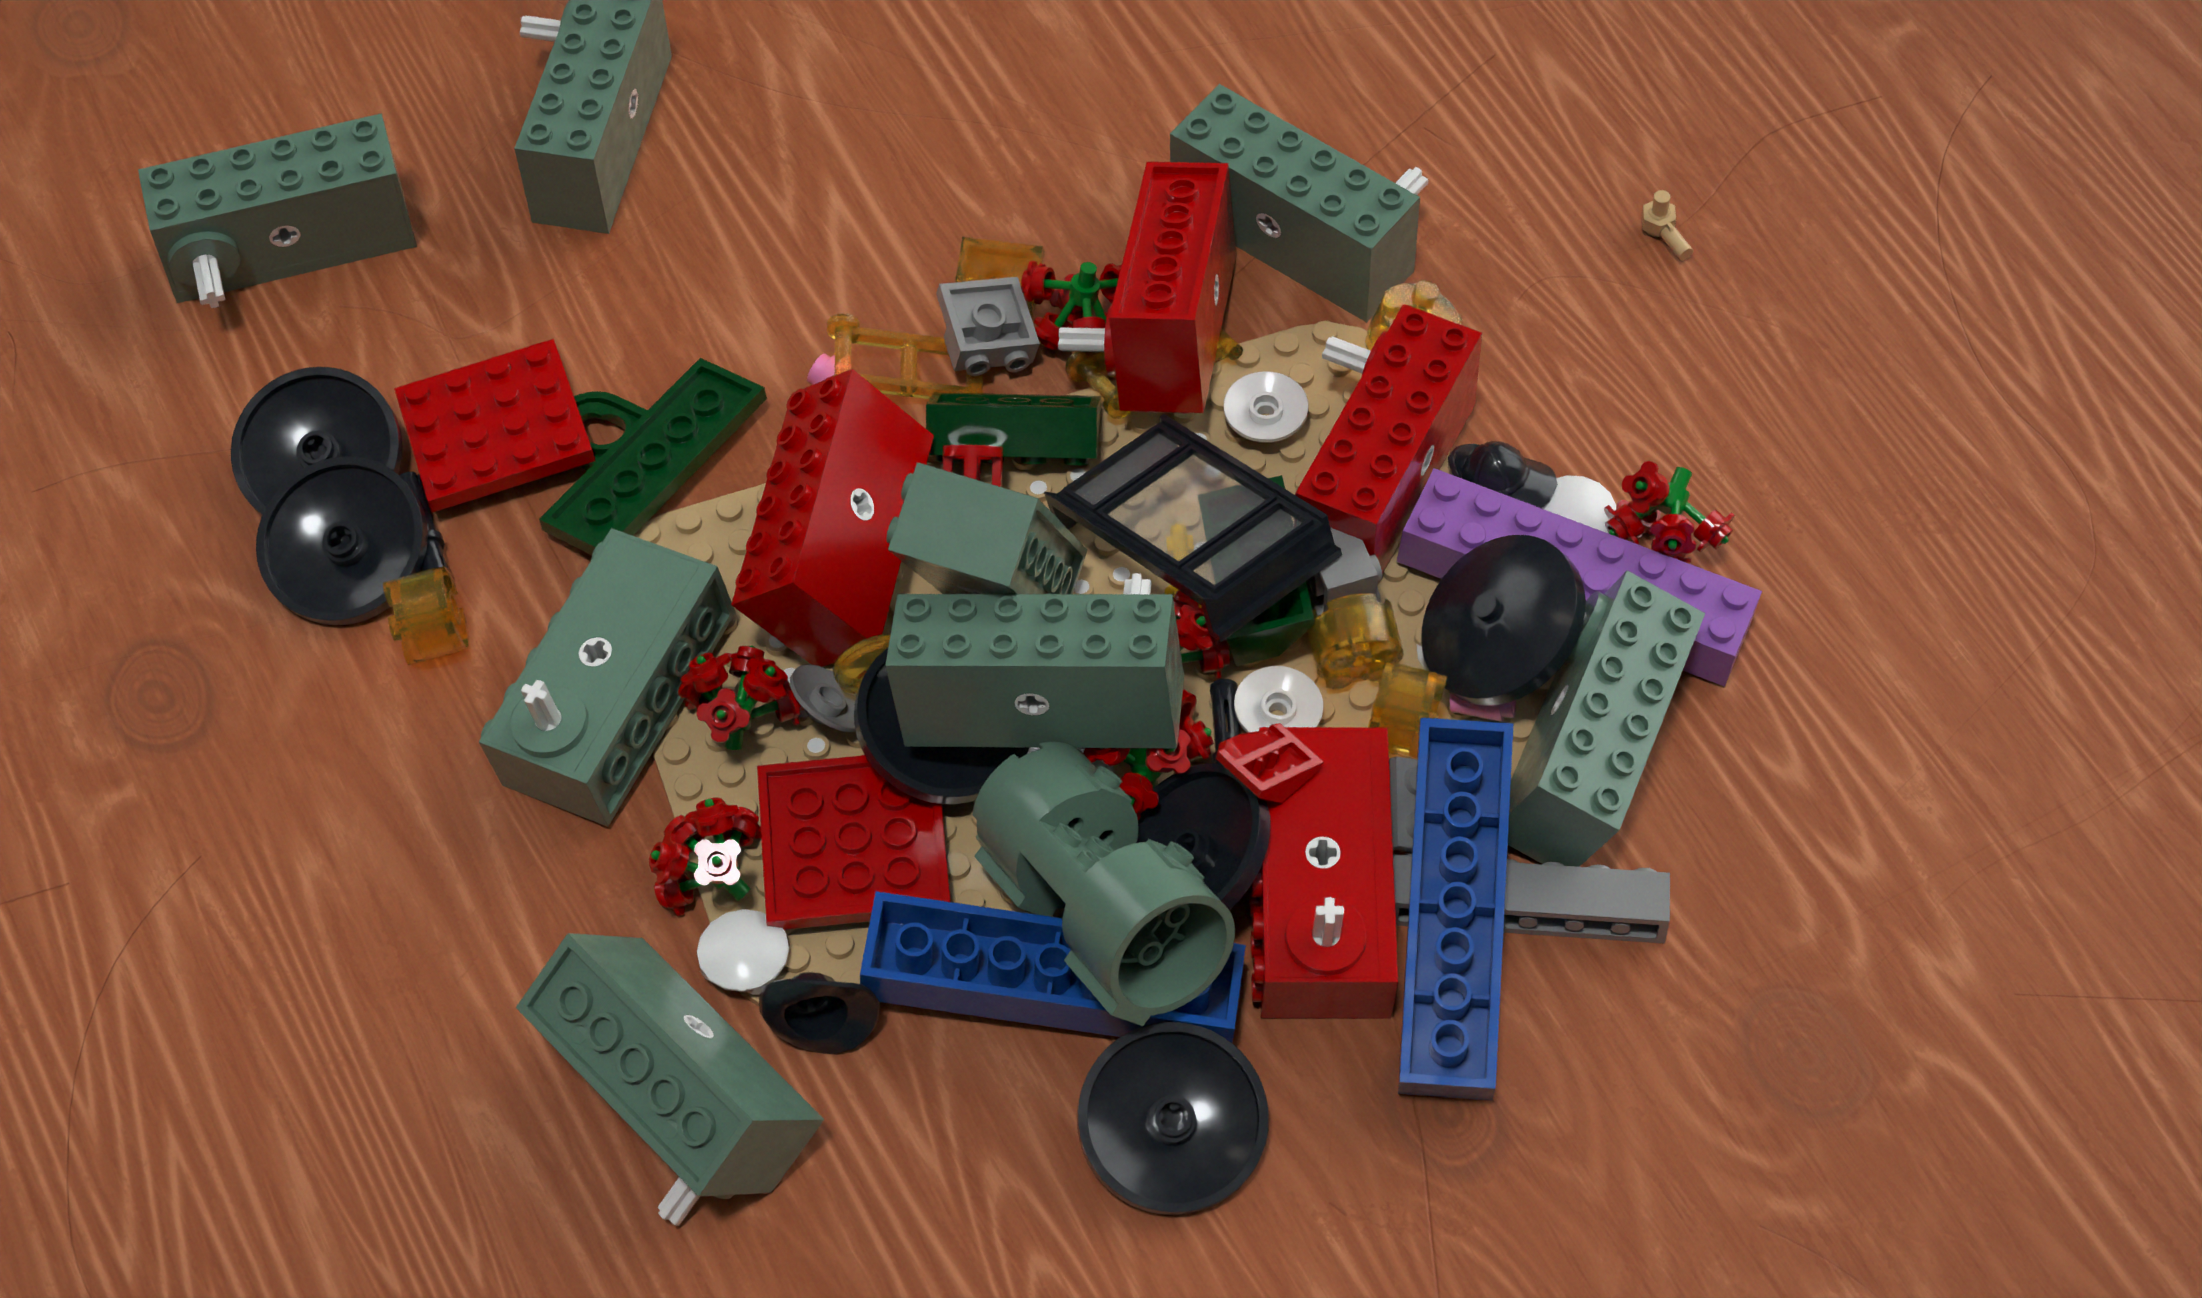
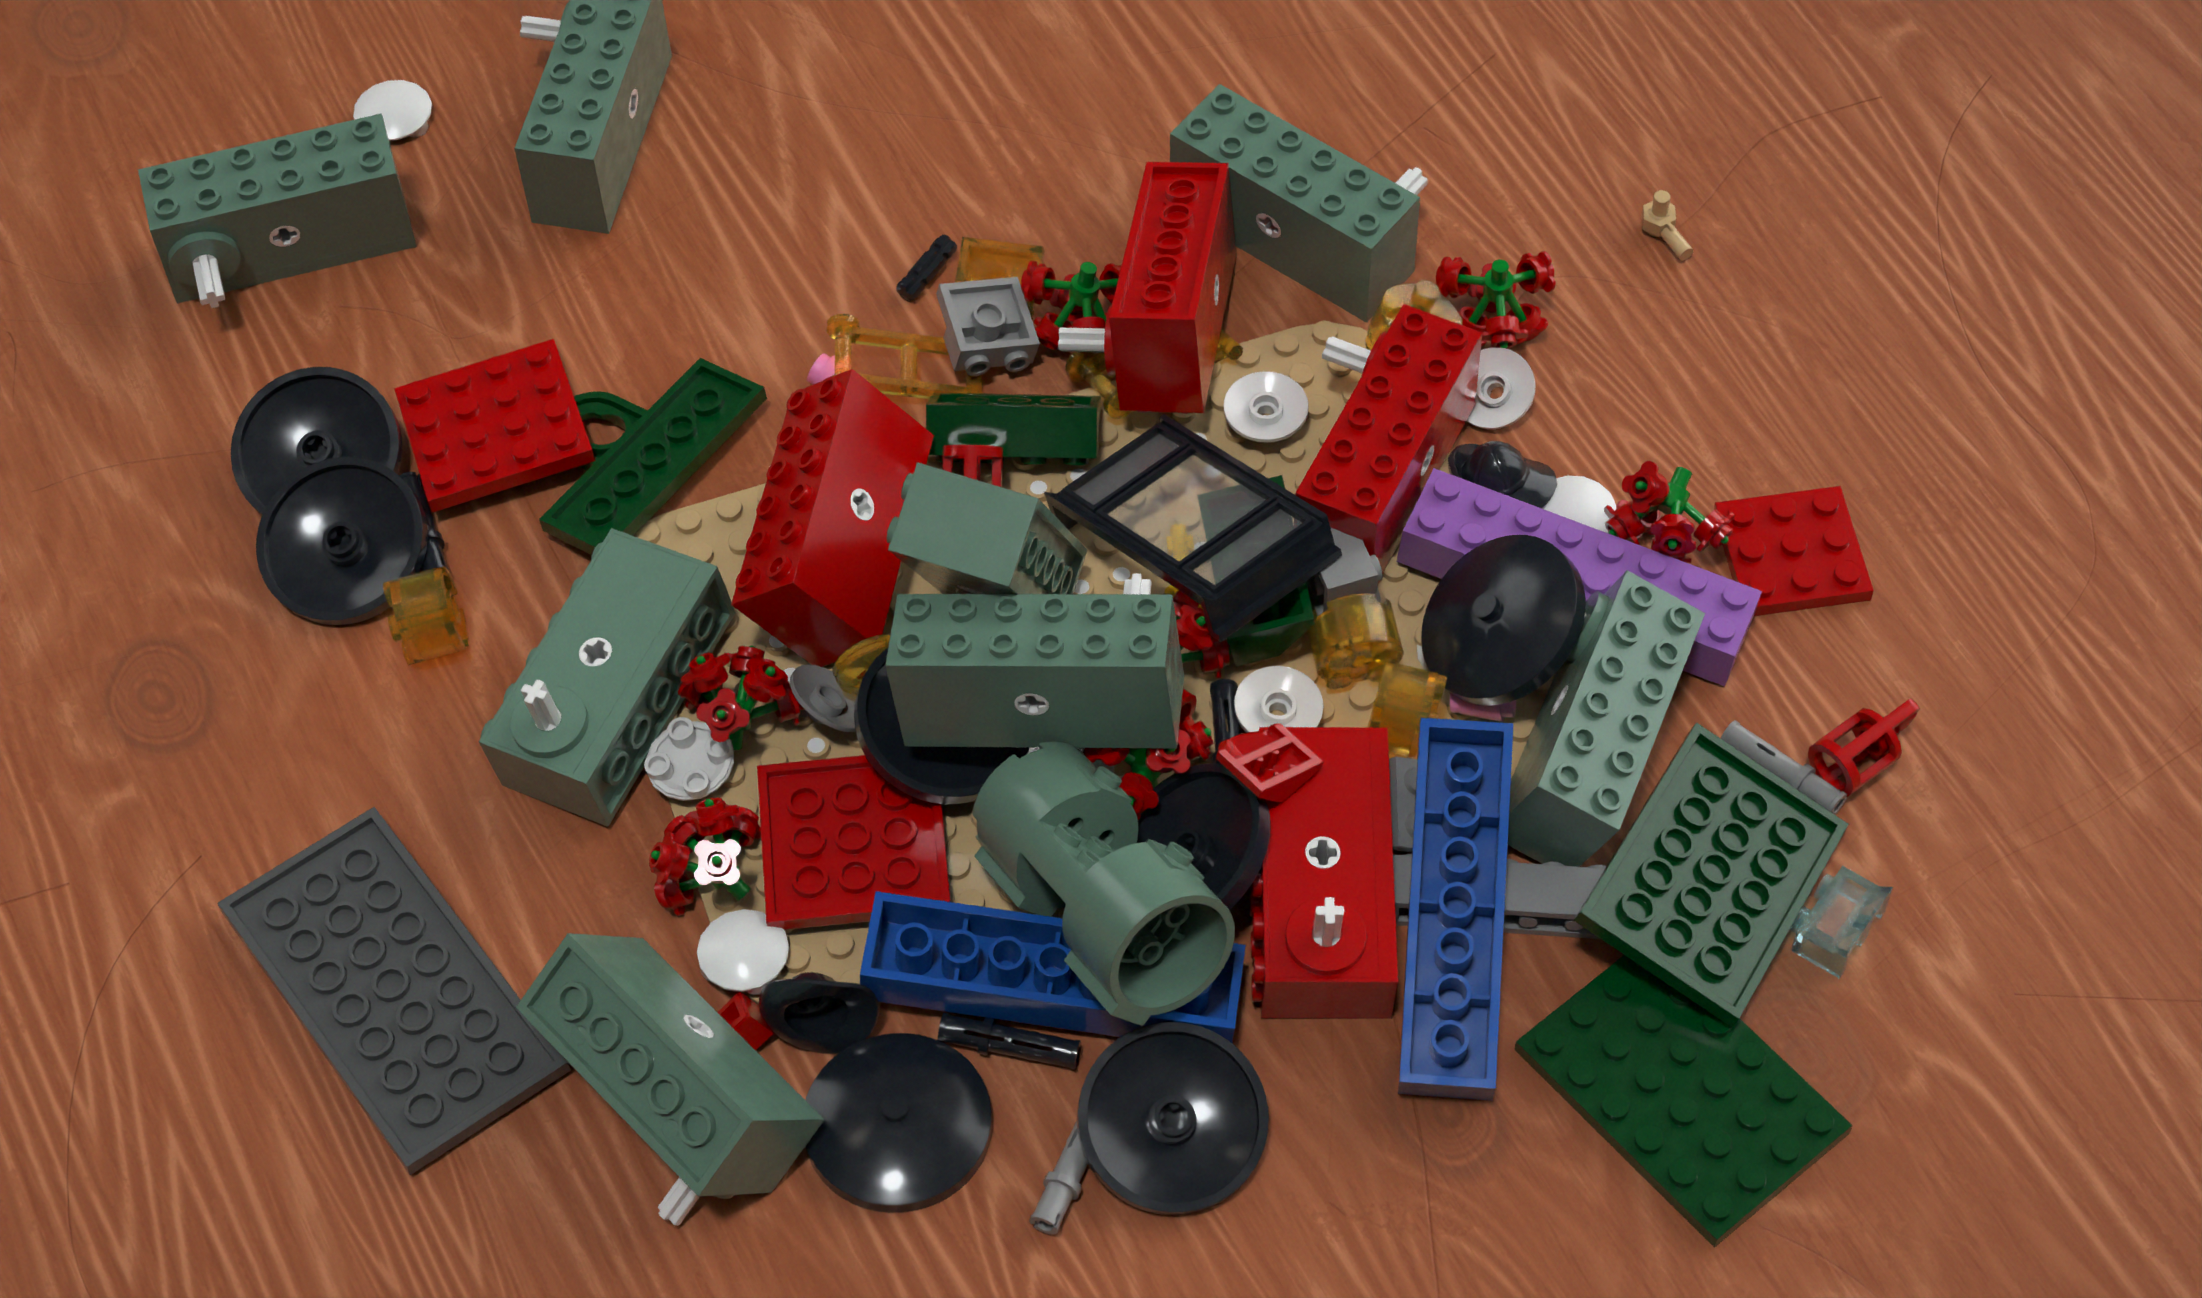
(393, 989): none -> dark grey plate
(402, 105): none -> white dish
(687, 761): none -> white dish
(746, 1019): none -> red slope
(899, 1122): none -> black dish
(926, 267): none -> black axle
(955, 1028): none -> black pin
(1060, 1186): none -> light grey pin
(1495, 288): none -> red plant
(1502, 369): none -> white dish
(1683, 1096): none -> dark green plate
(1712, 874): none -> dark green plate
(1796, 550): none -> red plate
(1798, 776): none -> light grey pin
(1838, 919): none -> clear light blue window
(1873, 738): none -> red piece

